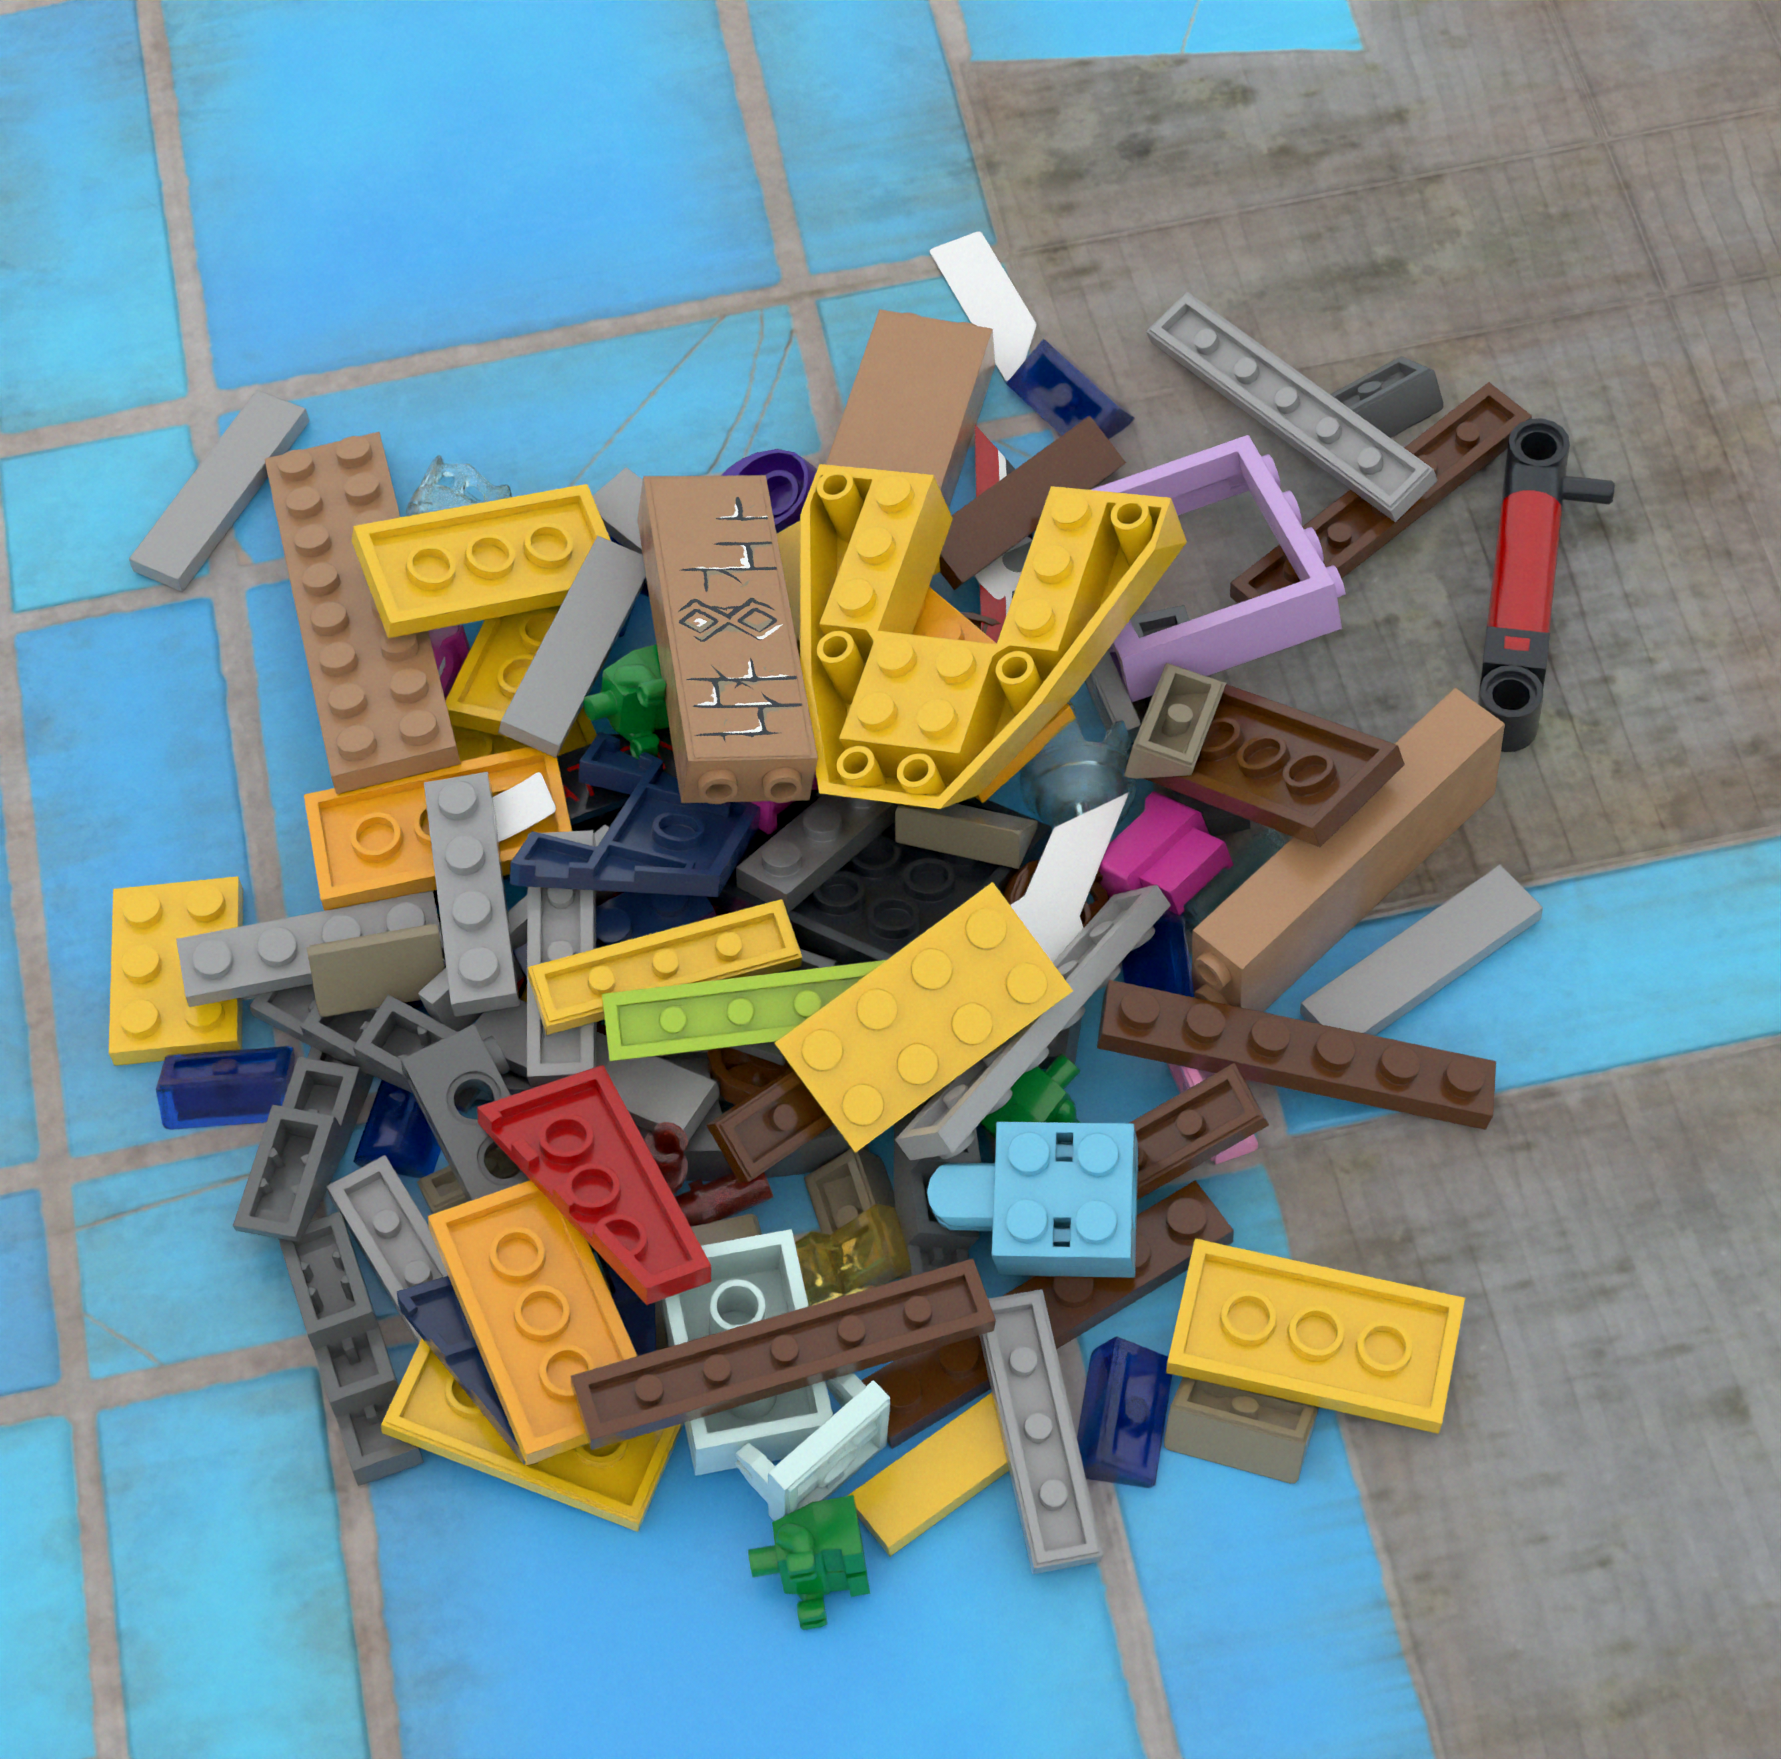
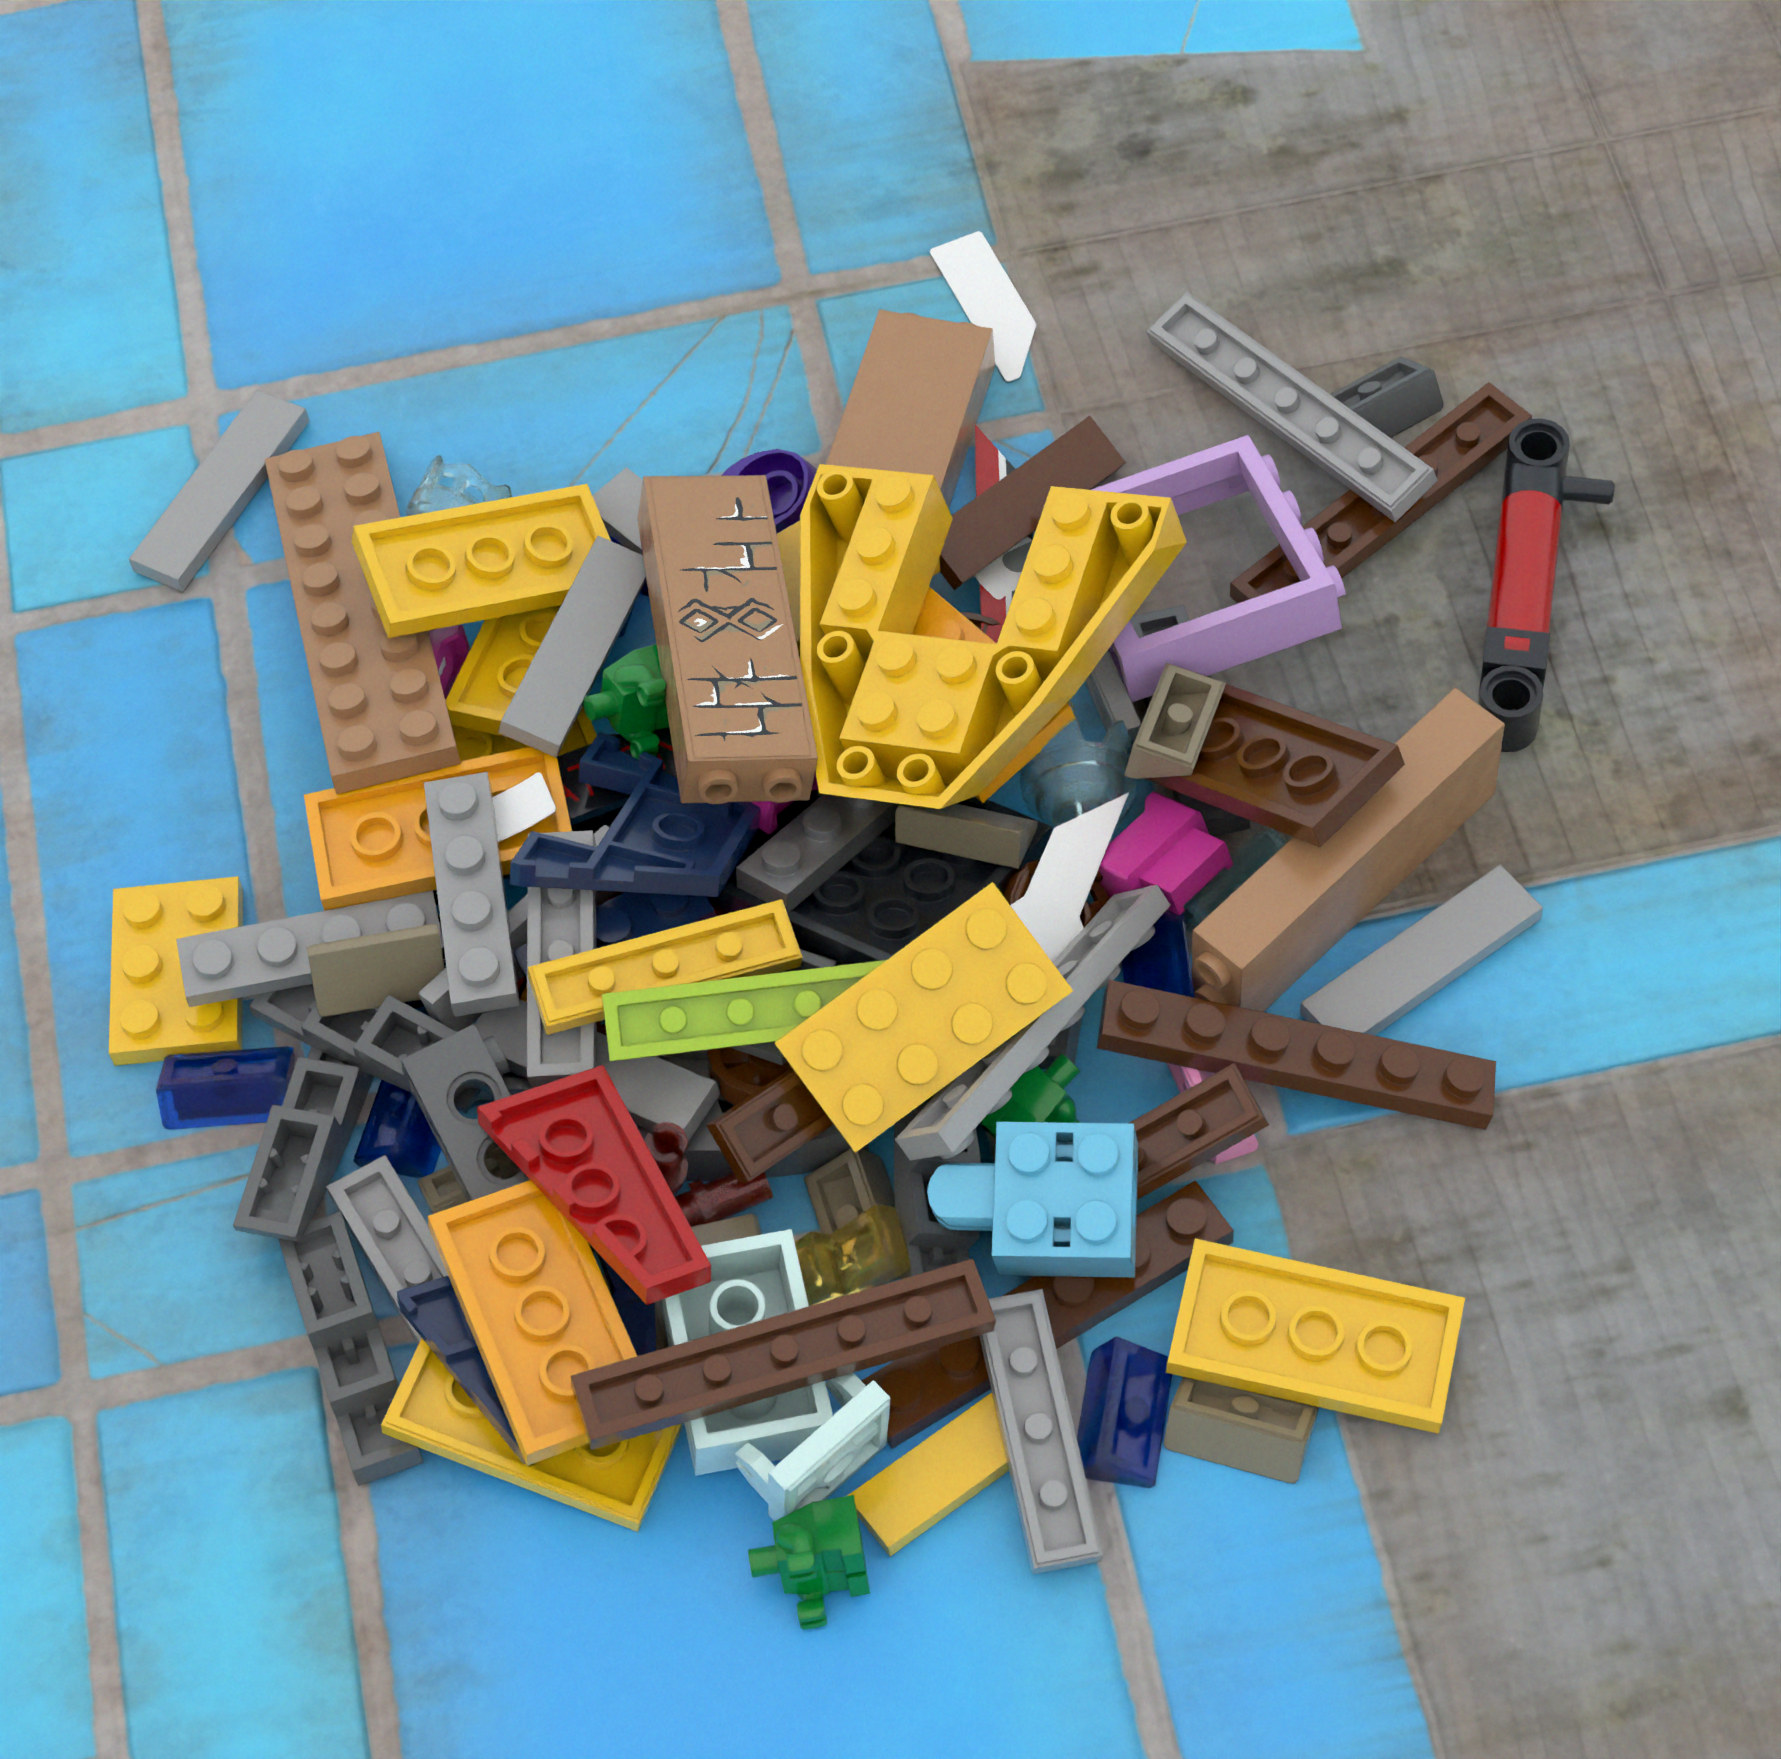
(1066, 393): clear blue slope -> none

